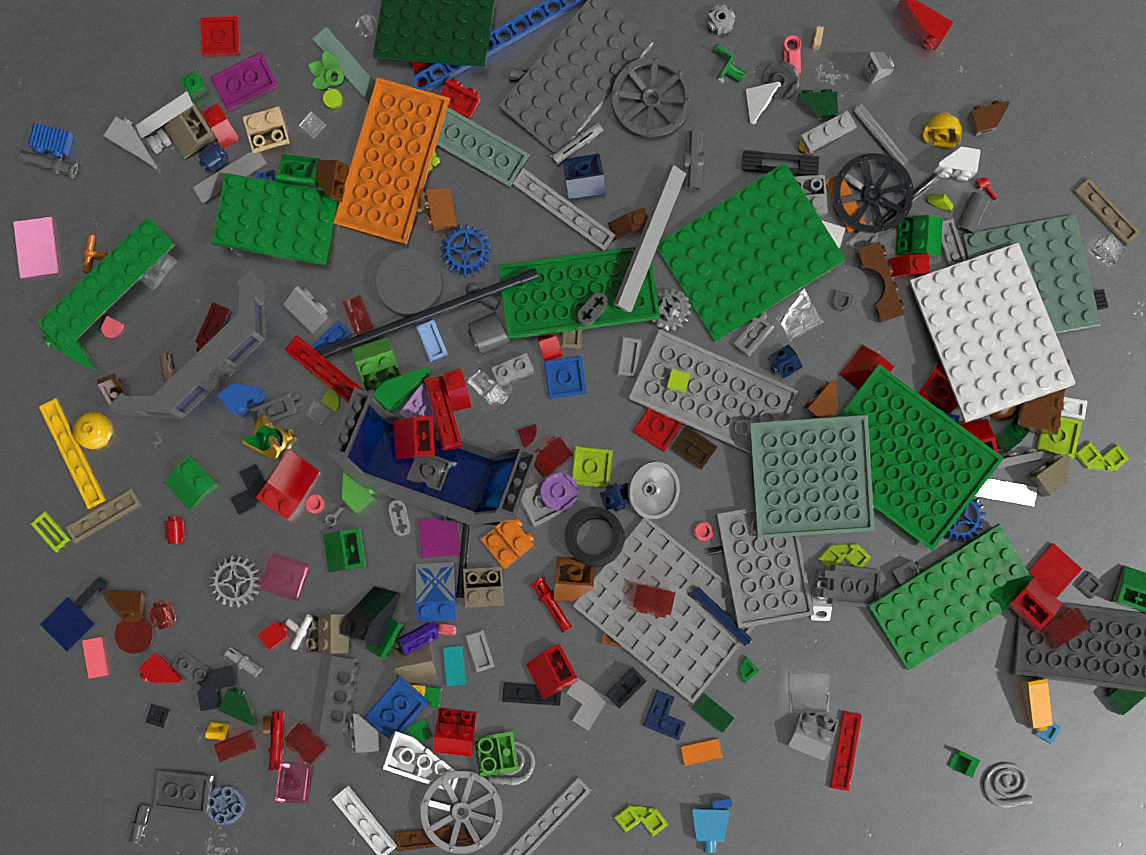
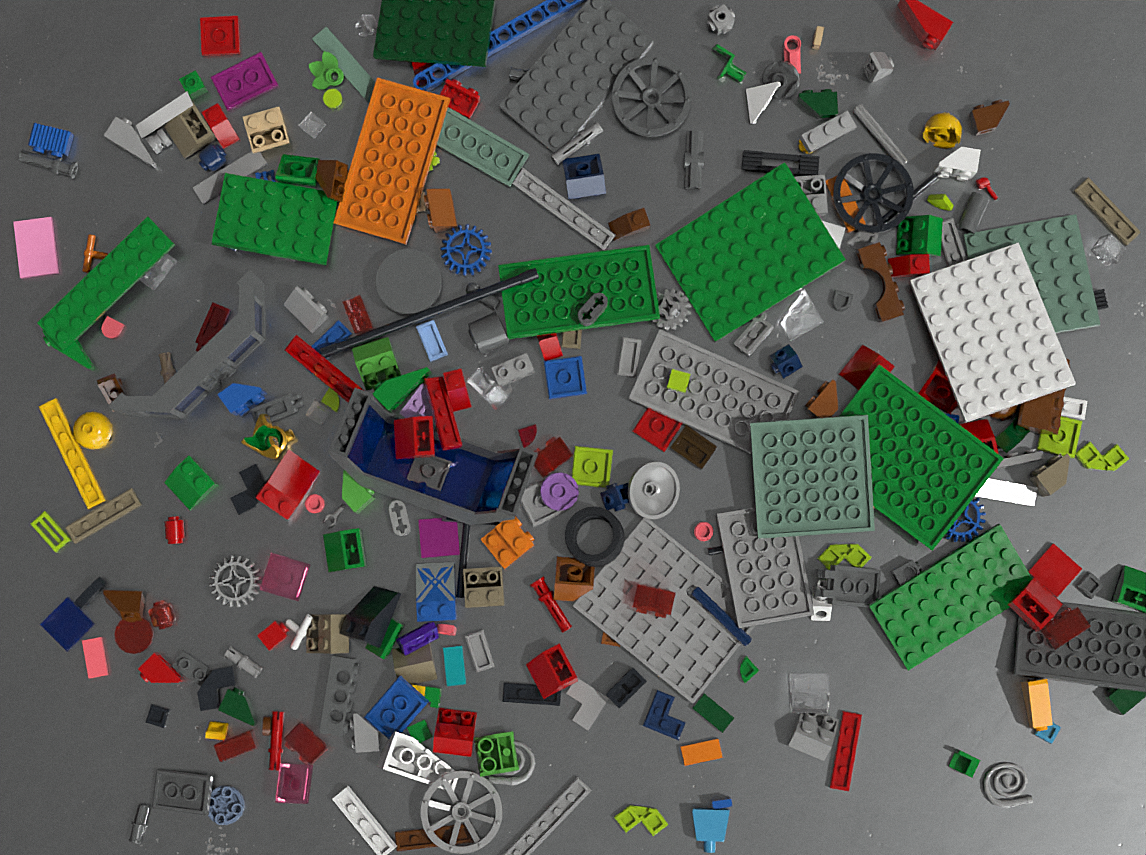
(650, 238): light grey tile -> none

